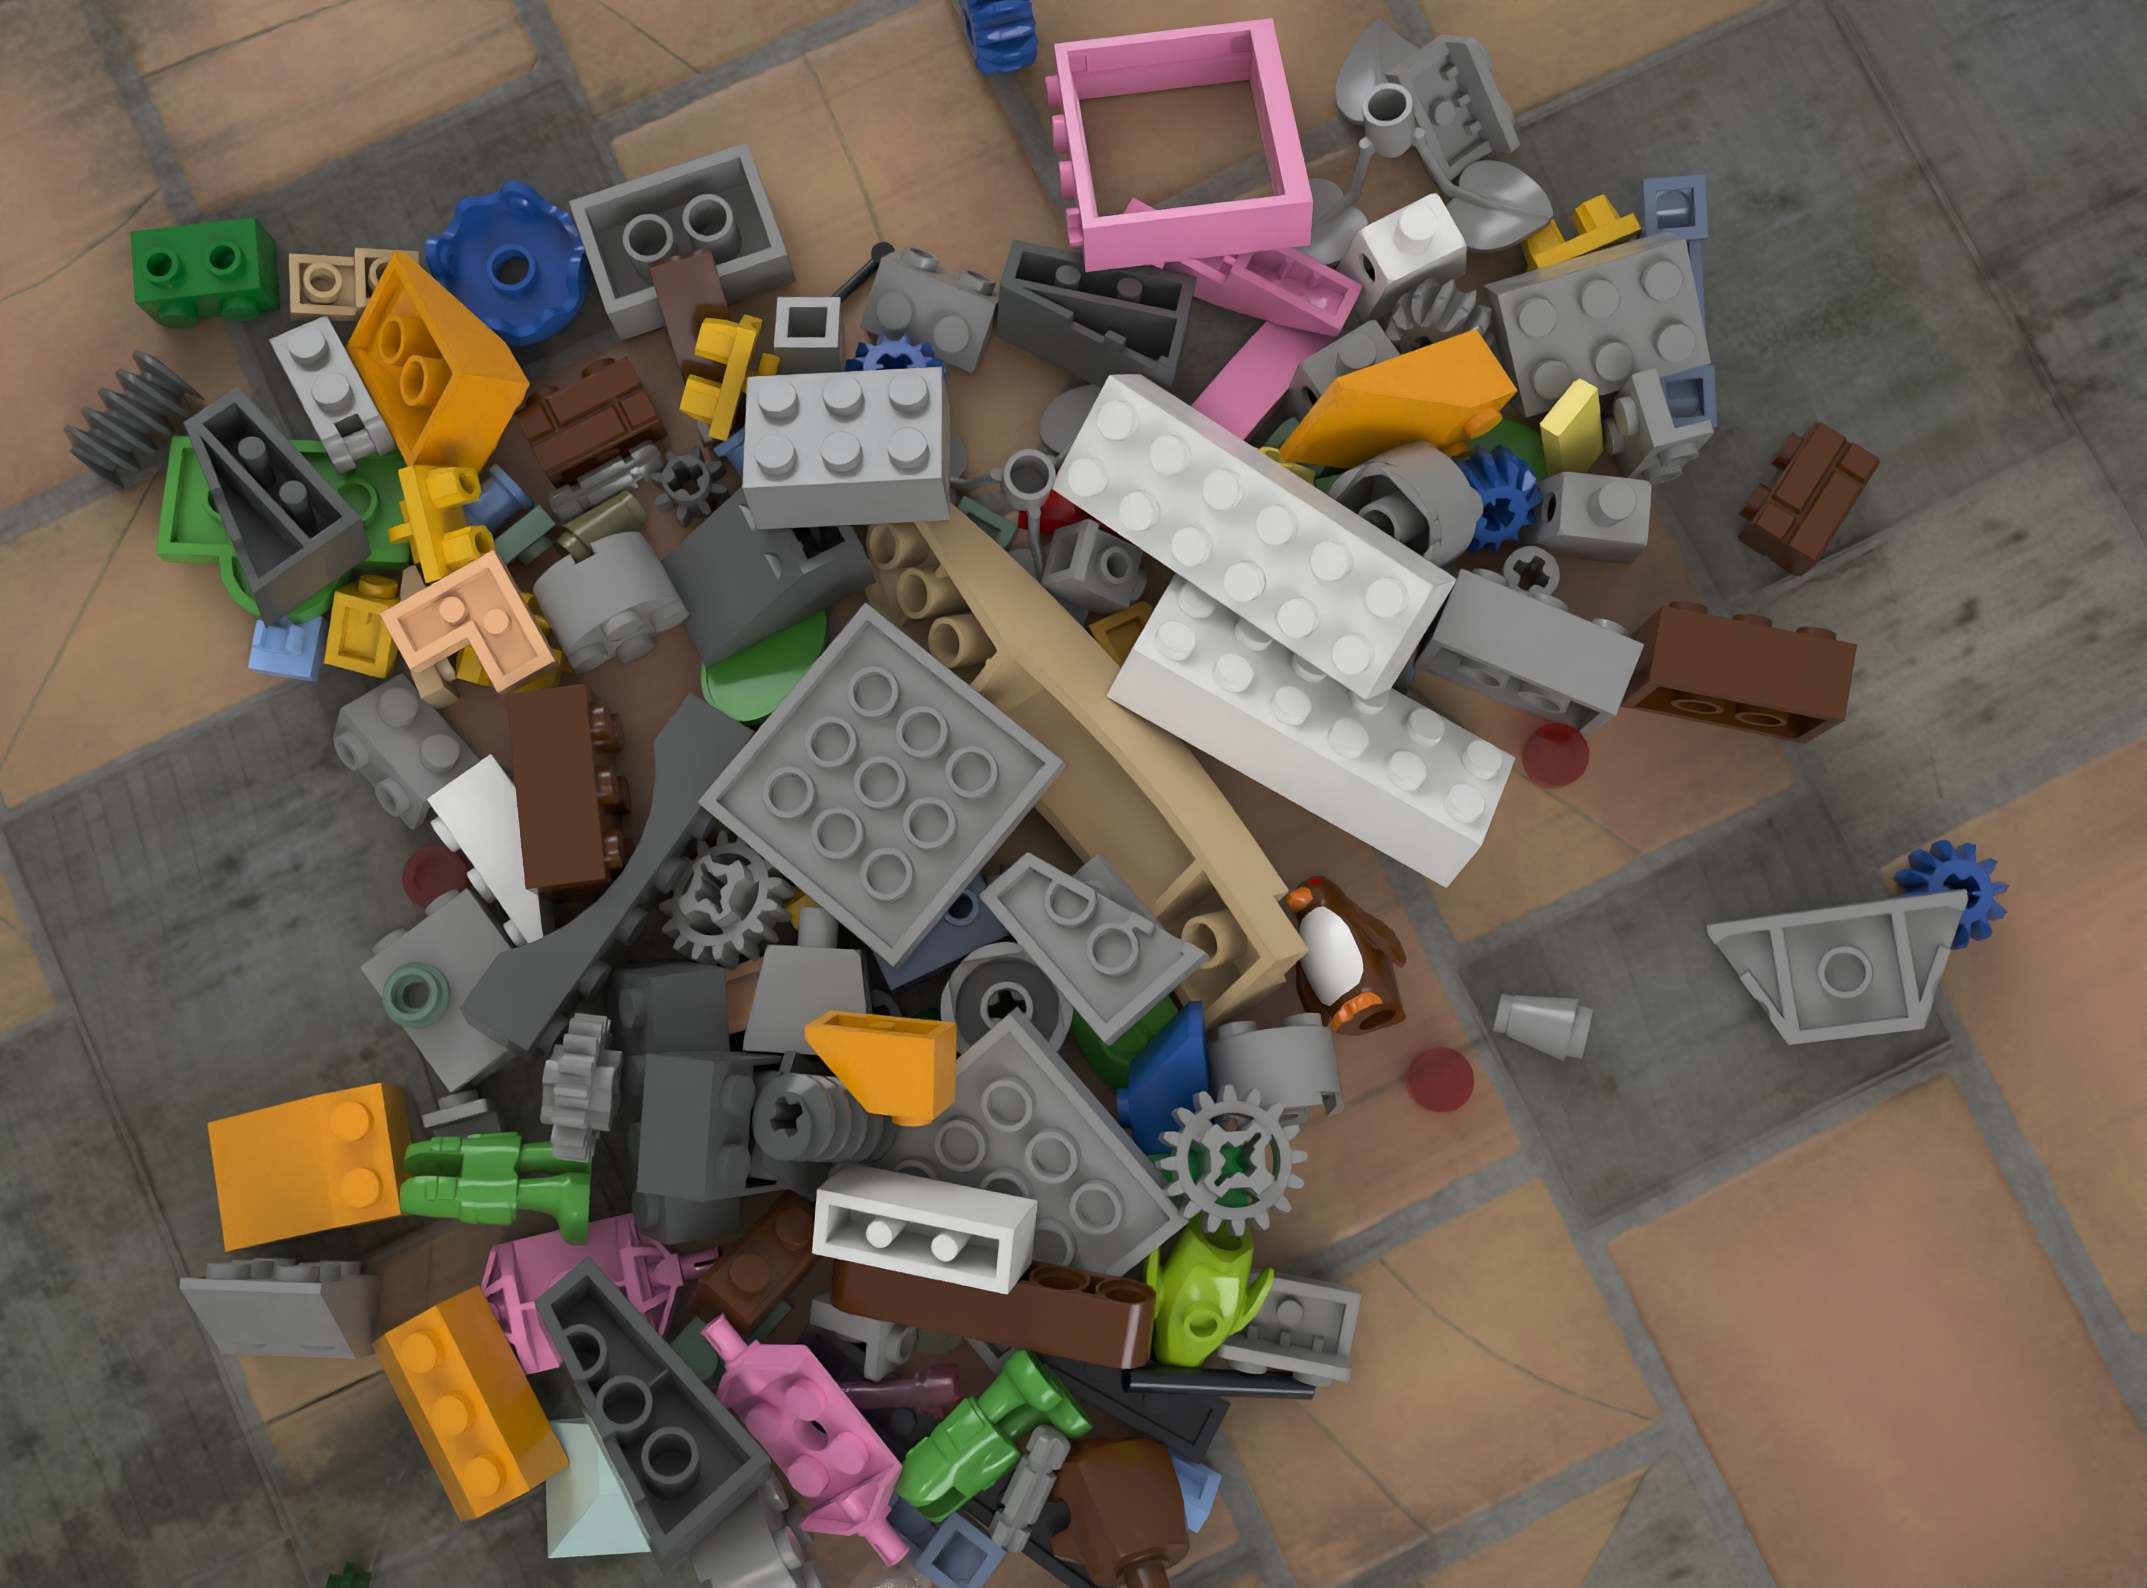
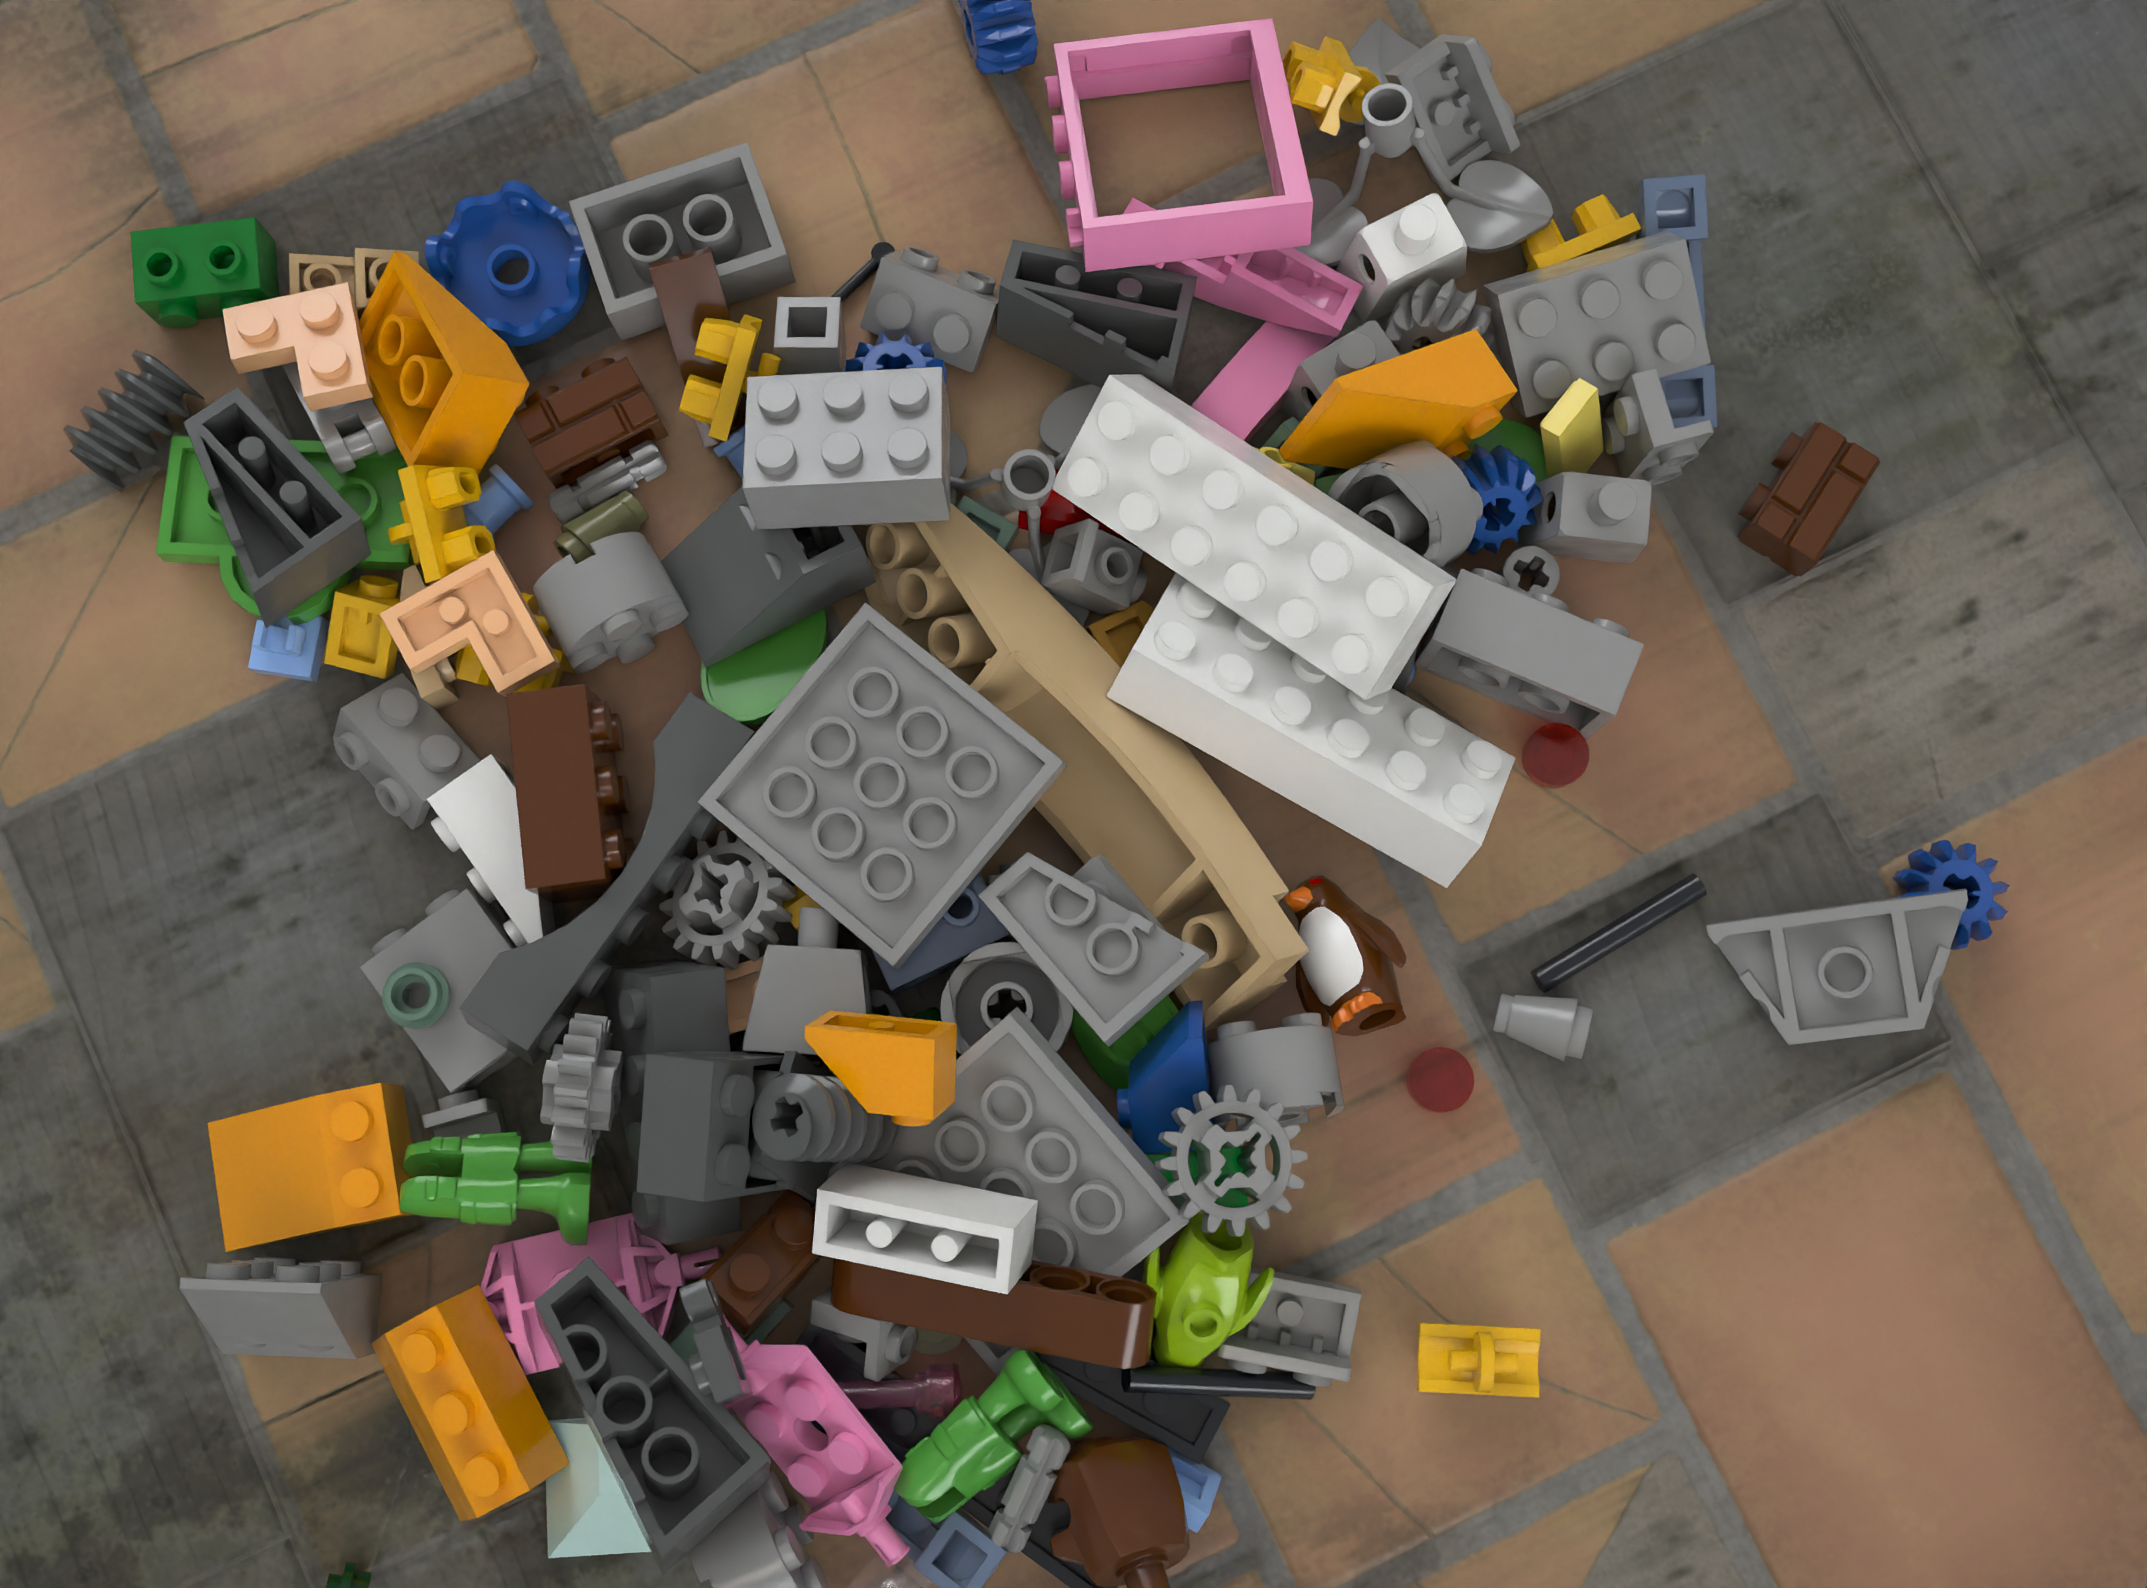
(307, 328): none -> light nougat plate
(434, 872): clear red tile -> none
(526, 538): sand green plate -> none
(685, 468): dark grey gear -> none
(717, 1363): none -> dark grey plate
(1327, 83): none -> yellow hips
(1477, 1359): none -> yellow hips
(1618, 932): none -> black bar
(1741, 673): reddish brown brick -> none

